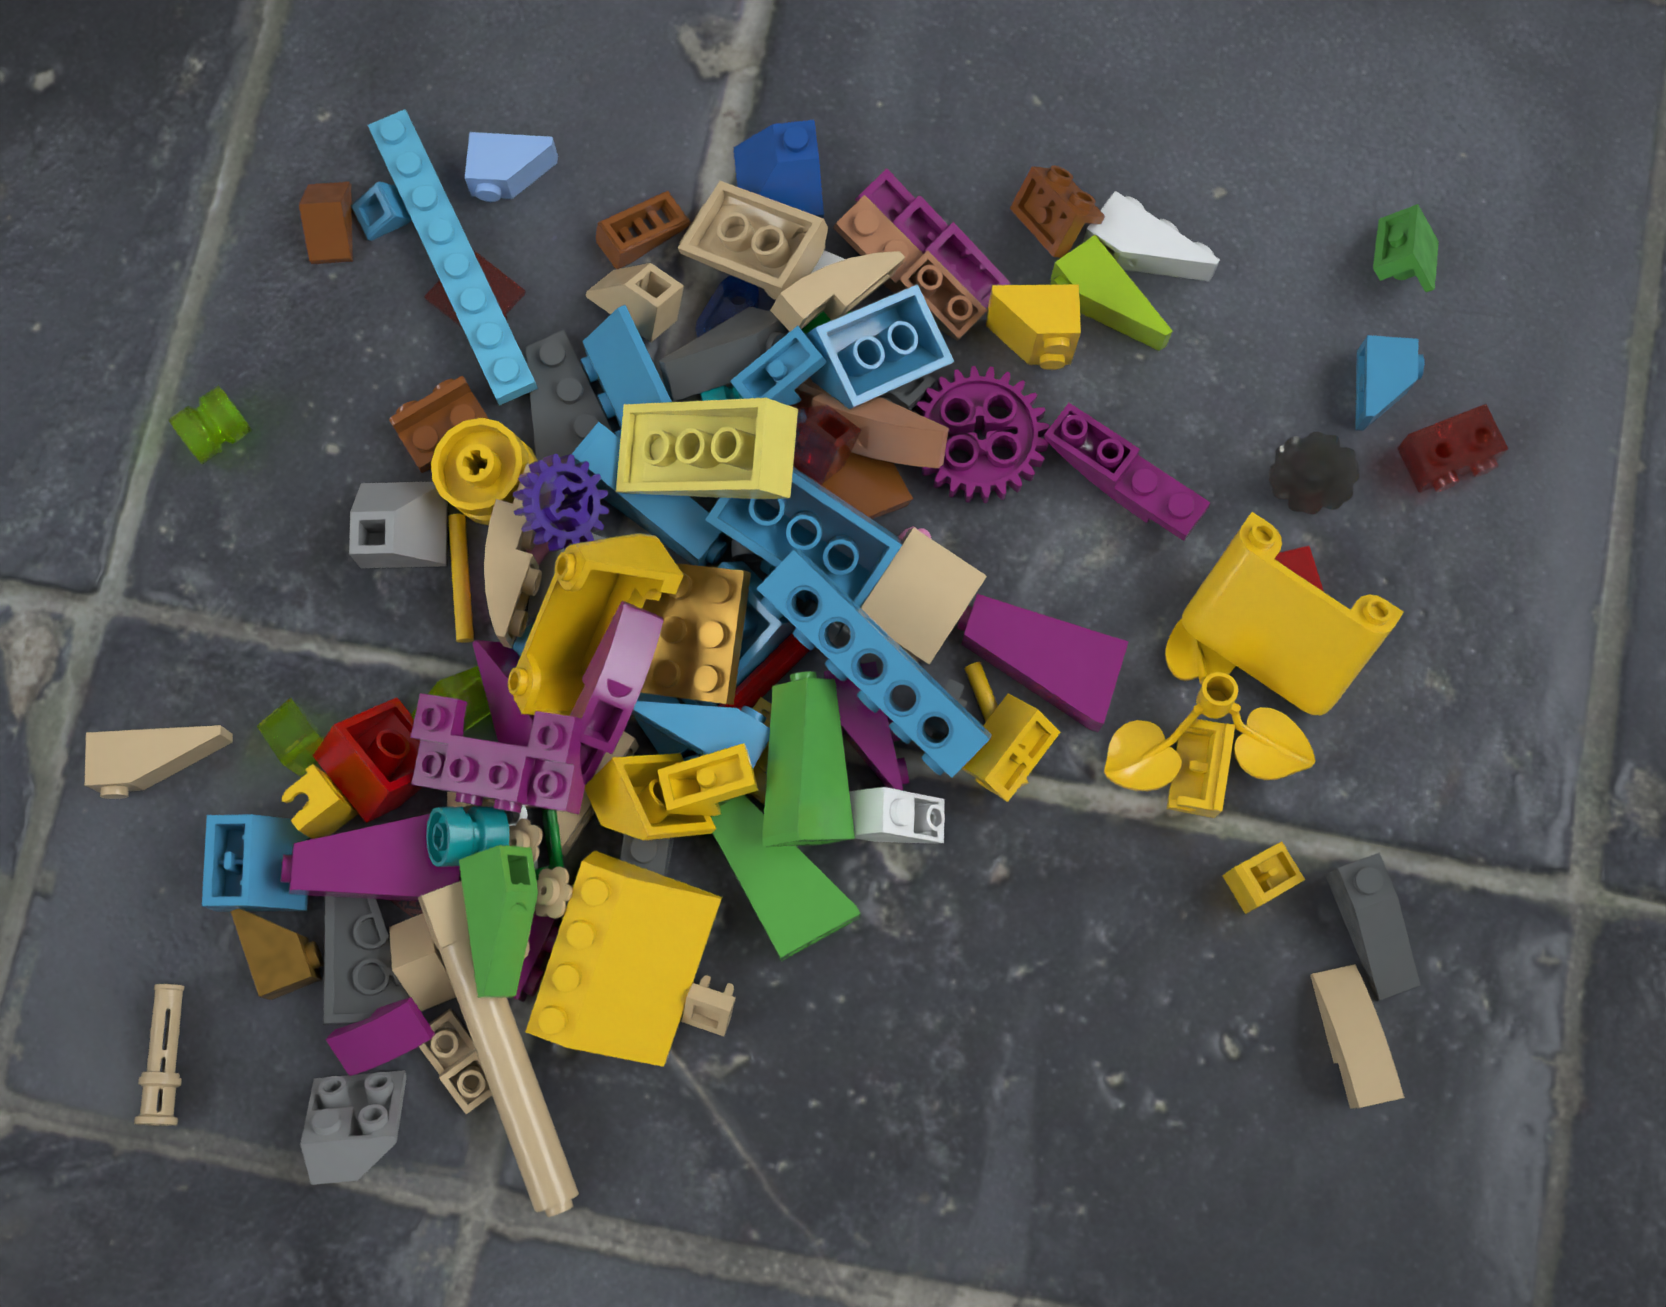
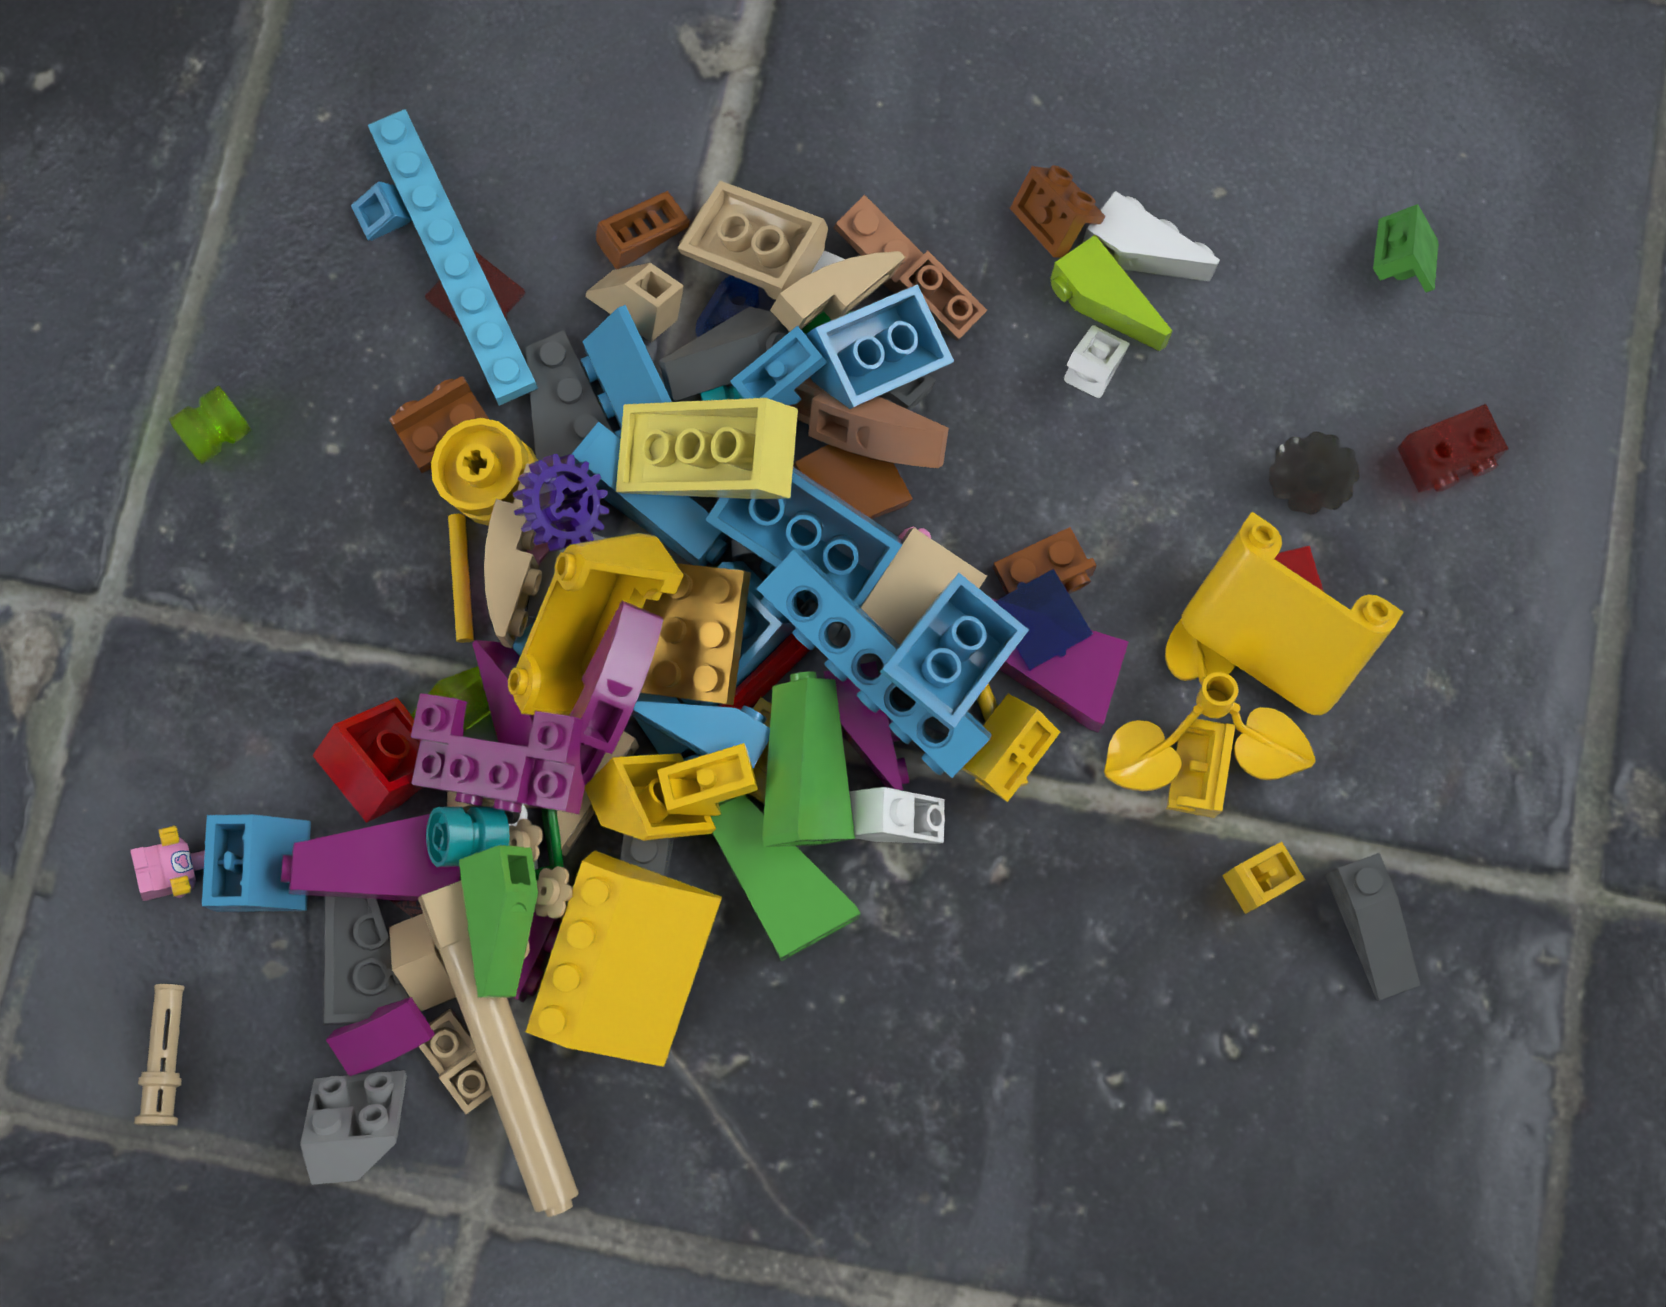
(142, 758): tan slope -> none
(166, 866): none -> bright pink piece
(276, 956): pearl gold slope -> none
(291, 736): clear neon green slope -> none
(326, 806): yellow hinge -> none
(327, 222): dark orange slope -> none
(398, 526): light grey slope -> none
(506, 163): light blue slope -> none
(708, 1007): tan tile -> none
(782, 165): blue slope -> none
(823, 441): clear red slope -> none
(931, 233): magenta slope -> none
(954, 651): none -> dark azure slope
(984, 470): magenta gear -> none
(1037, 322): yellow slope -> none
(1050, 617): none -> clear blue piece
(1055, 552): none -> dark orange bracket
(1095, 361): none -> white slope
(1124, 475): magenta slope -> none
(1356, 1037): tan slope -> none
(1384, 375): dark azure slope -> none

